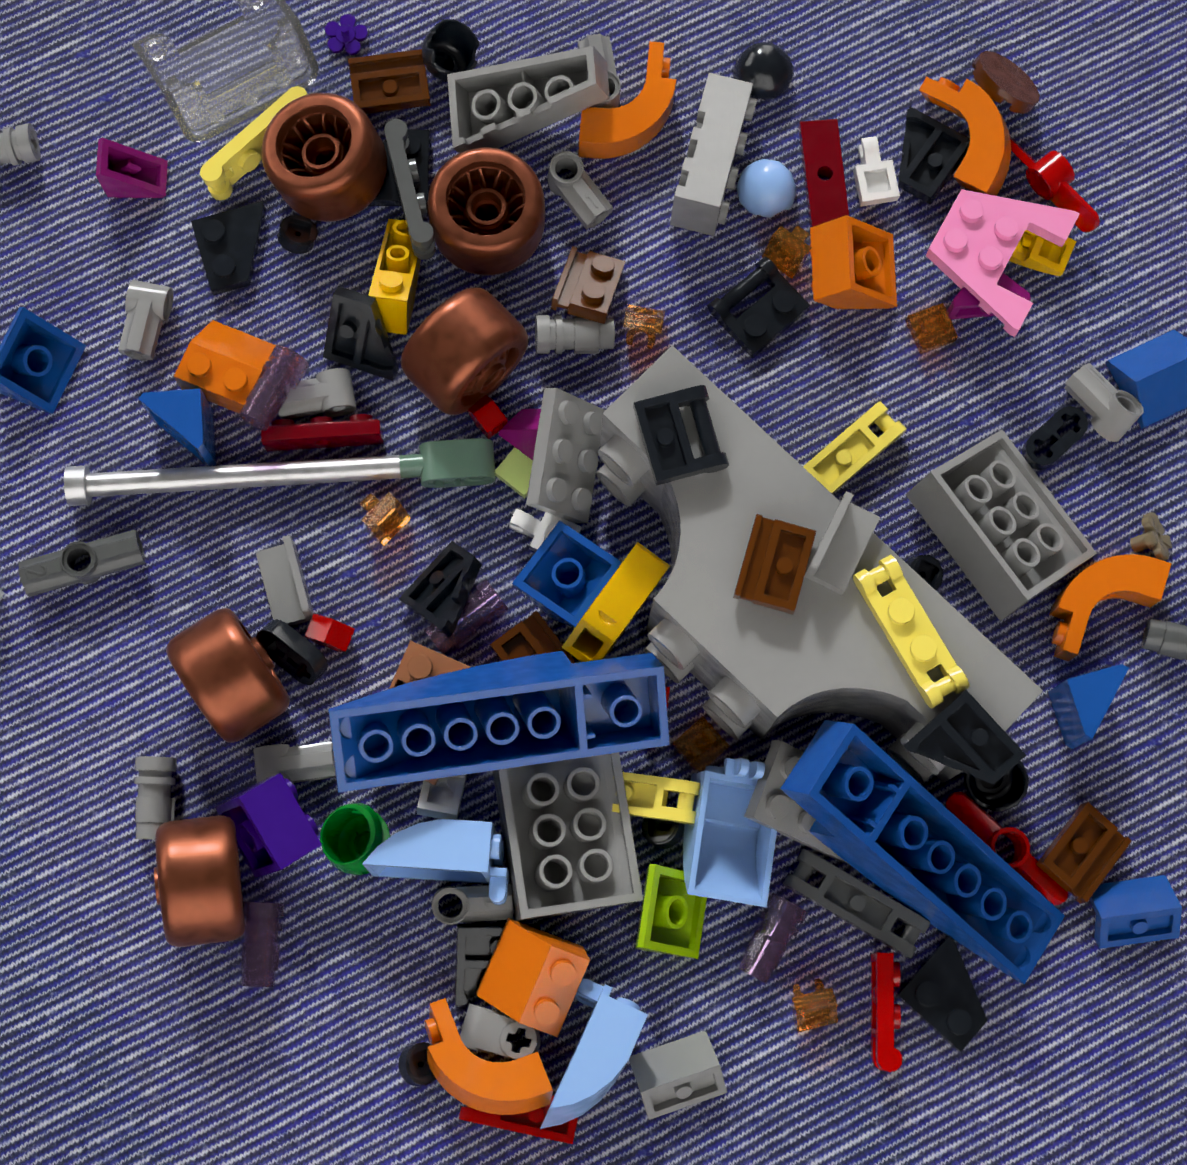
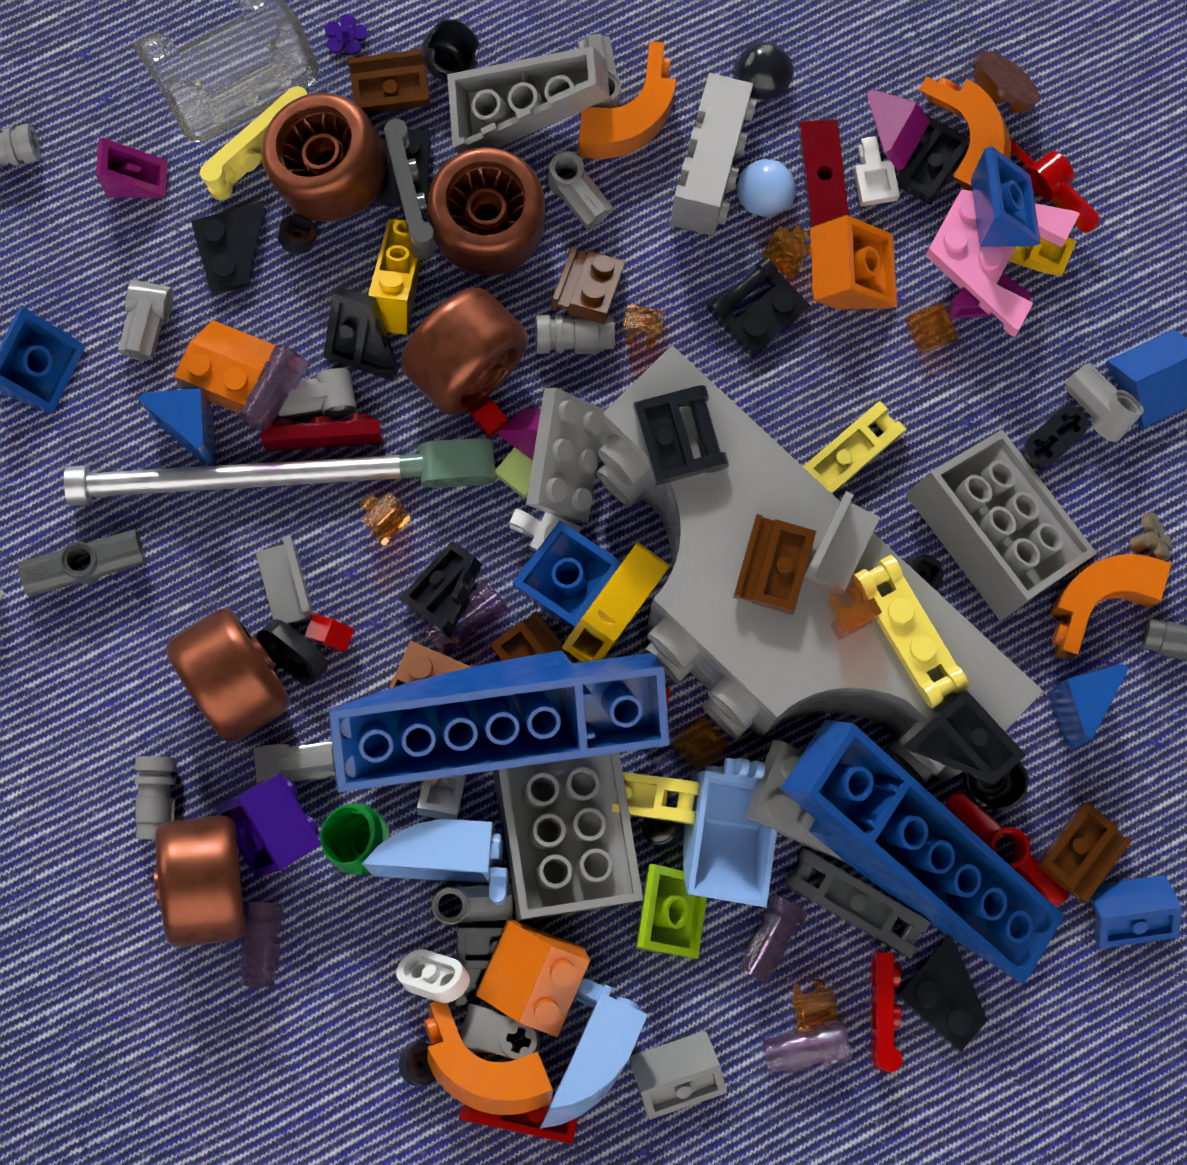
(433, 976): none -> white plate
(802, 1048): none -> clear purple axle
(854, 617): none -> clear orange tile
(898, 125): none -> magenta slope
(1003, 202): none -> blue slope

